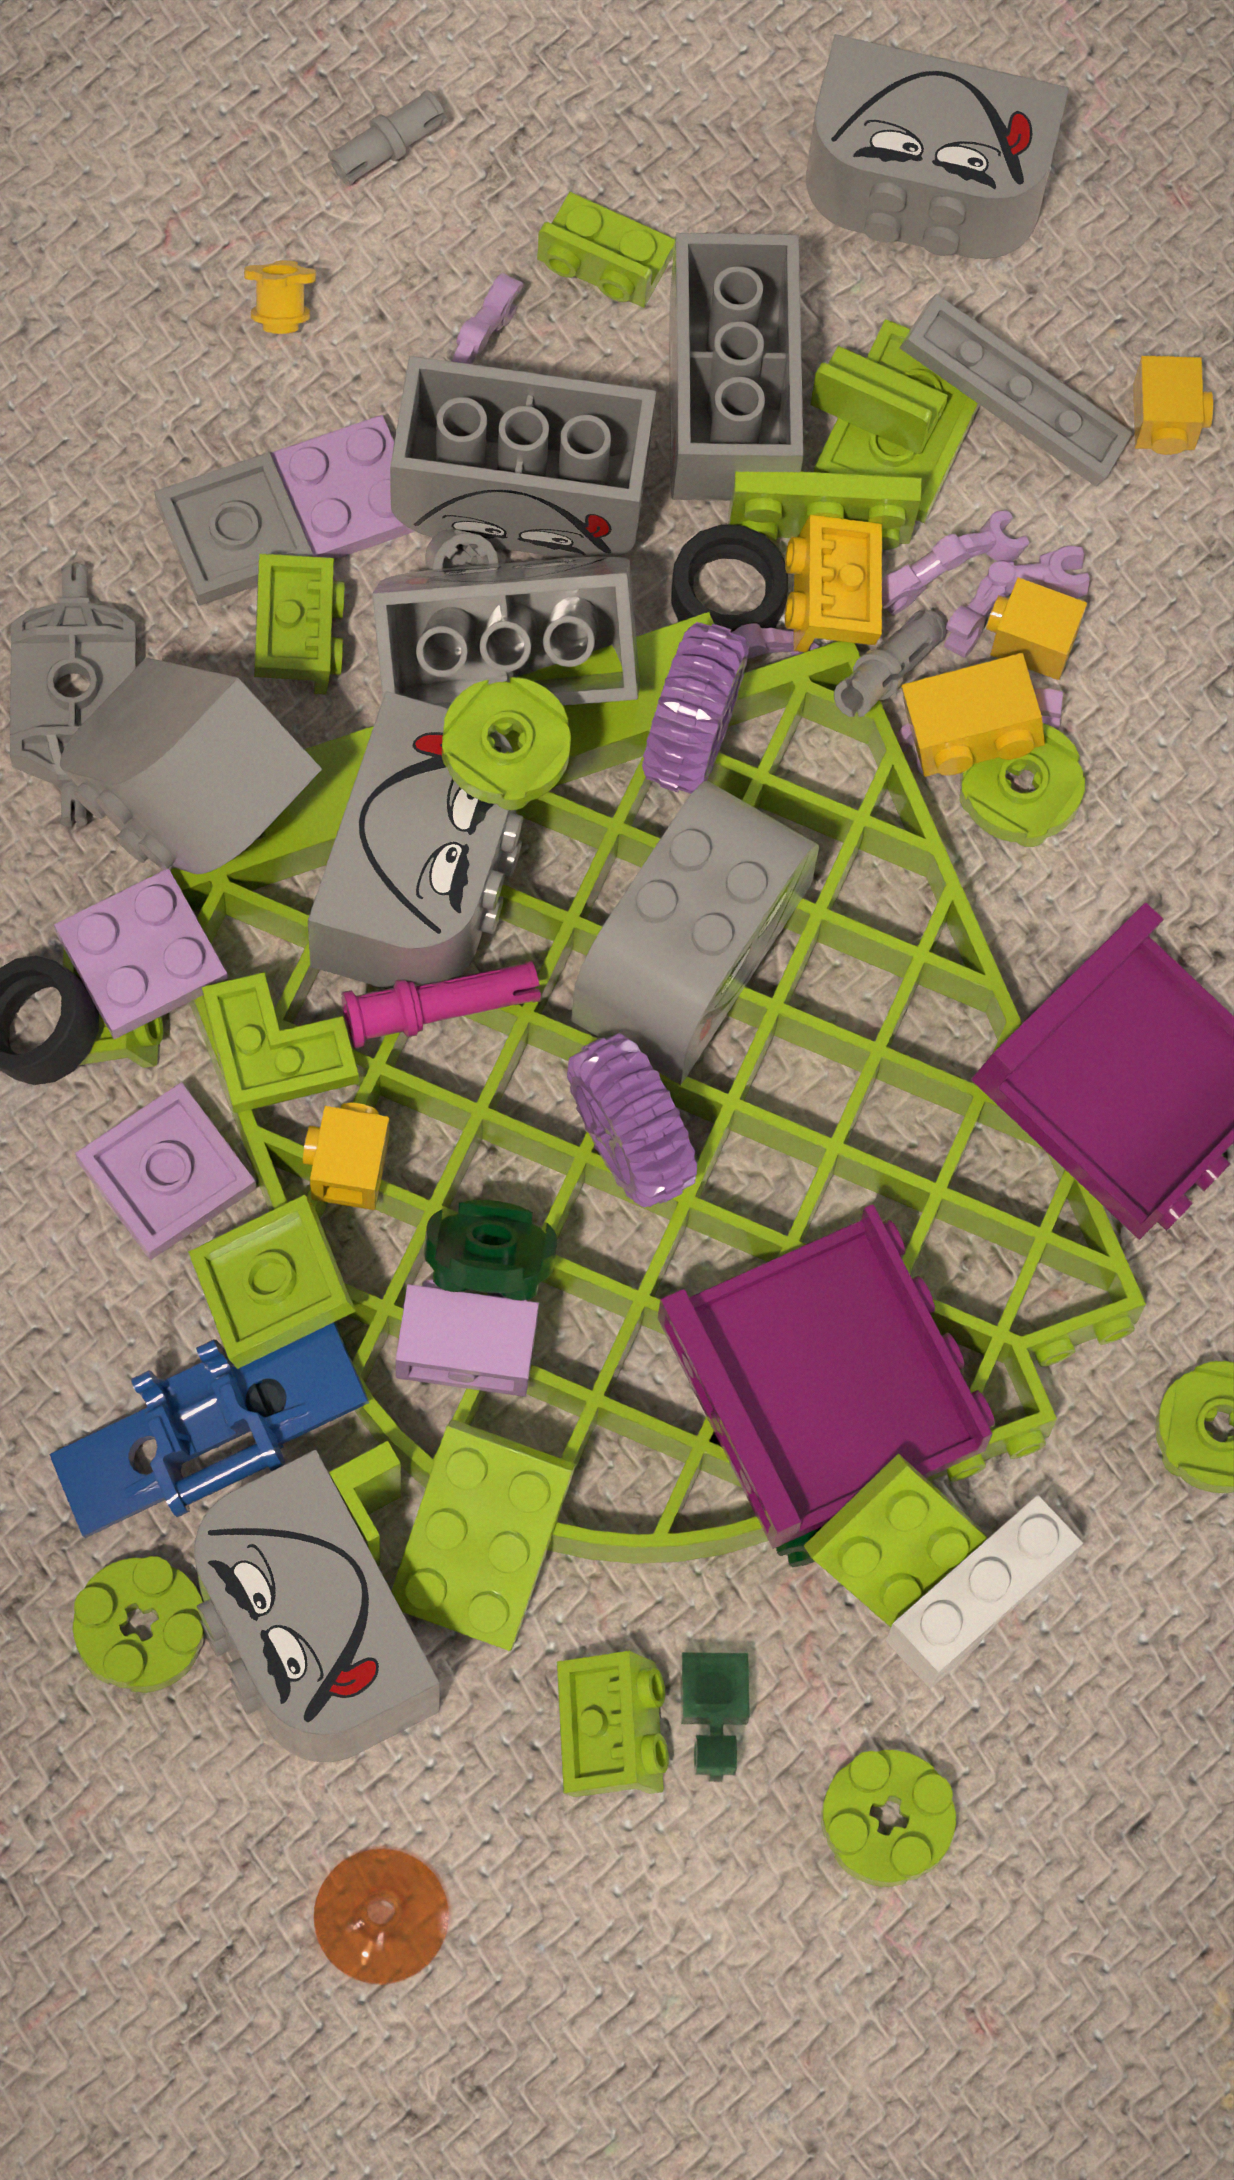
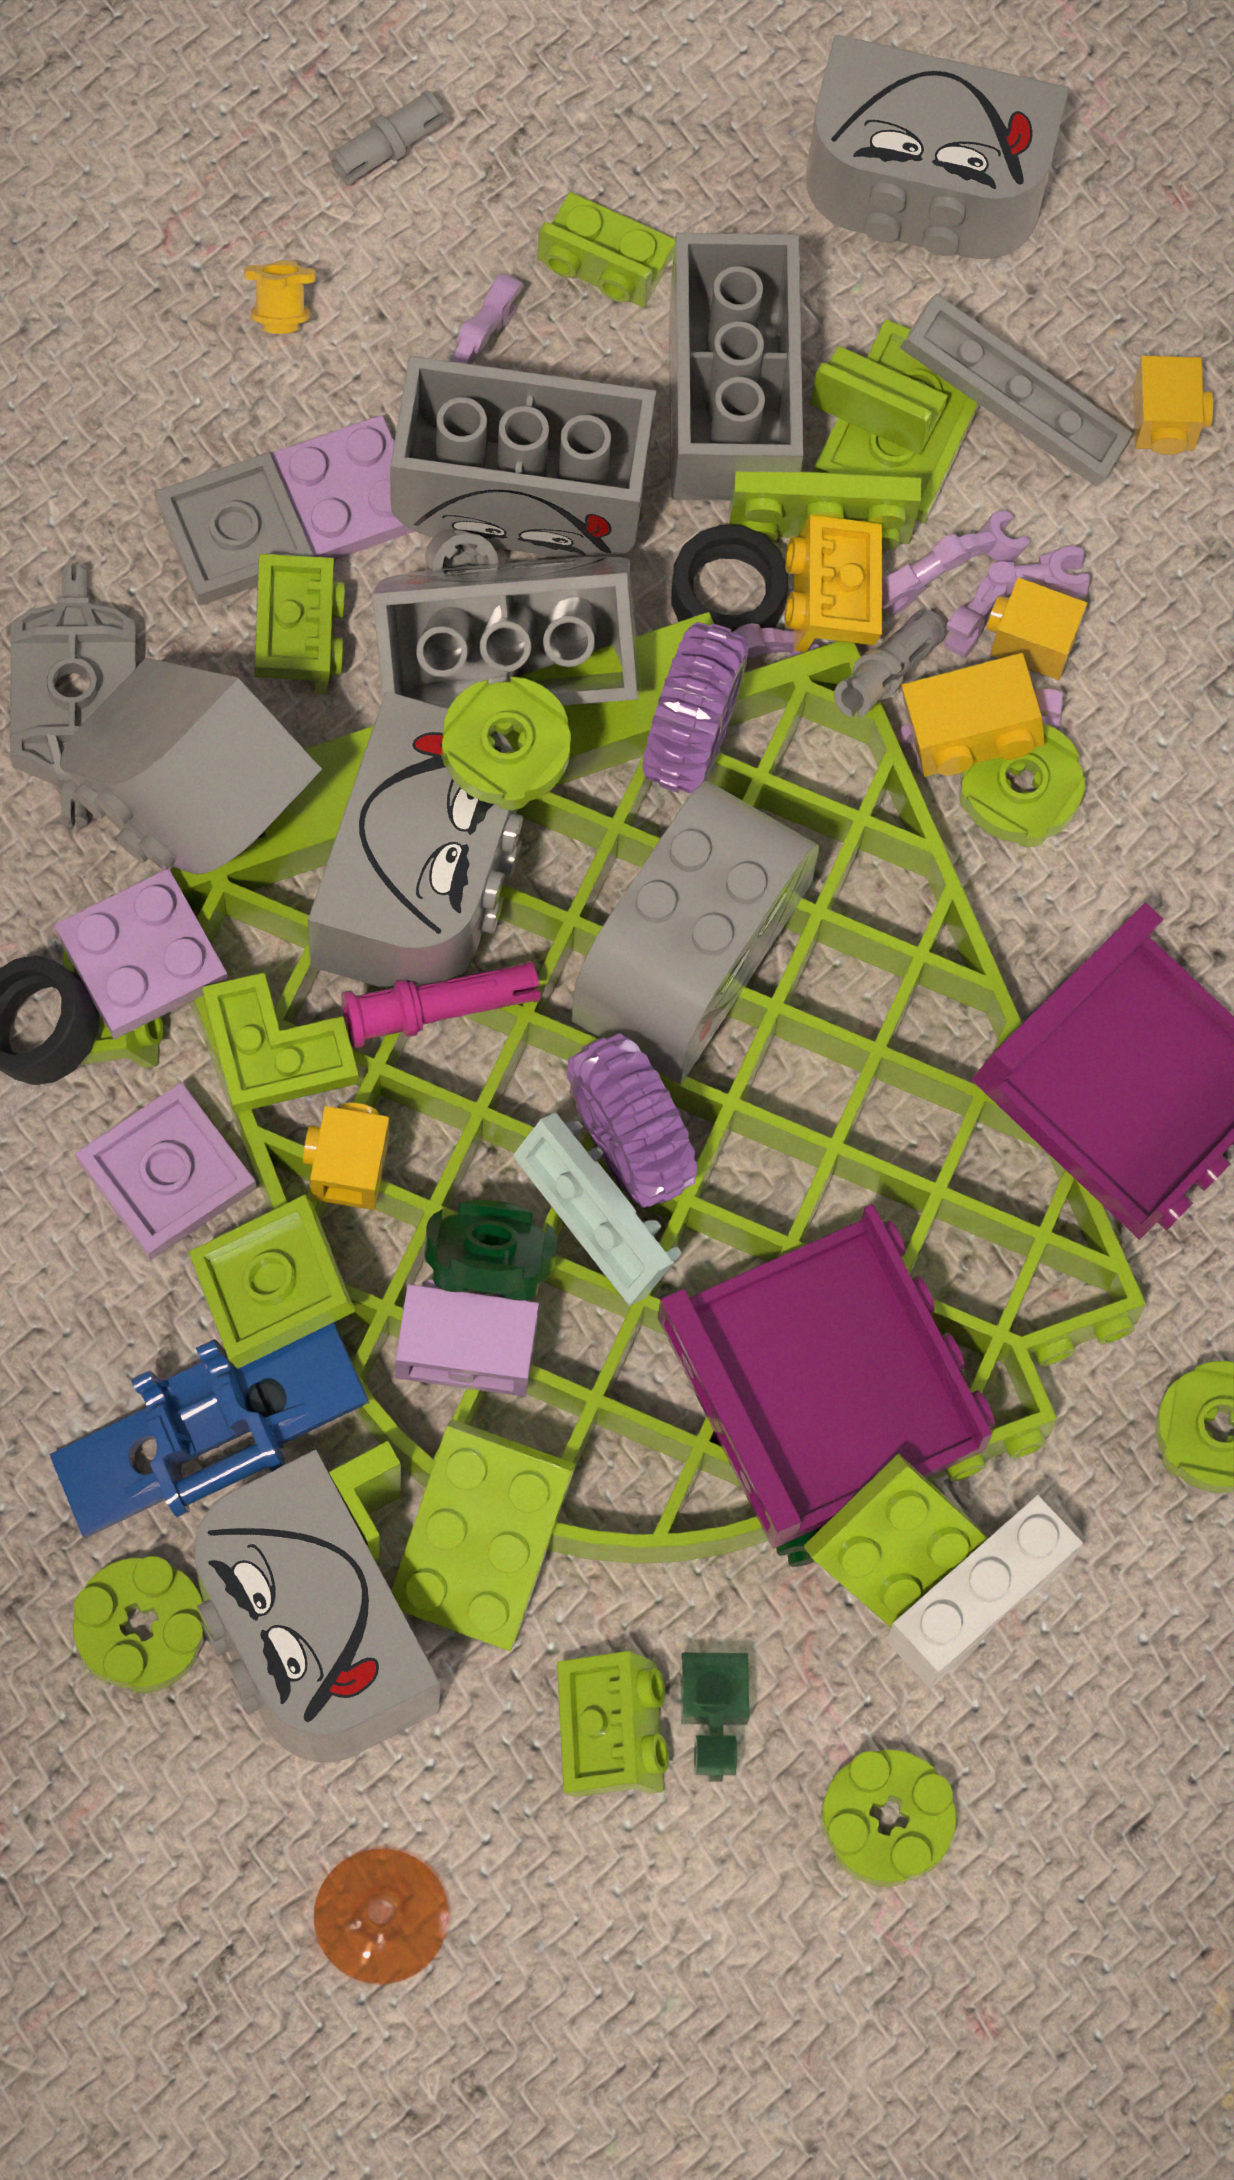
(594, 1208): none -> light aqua plate

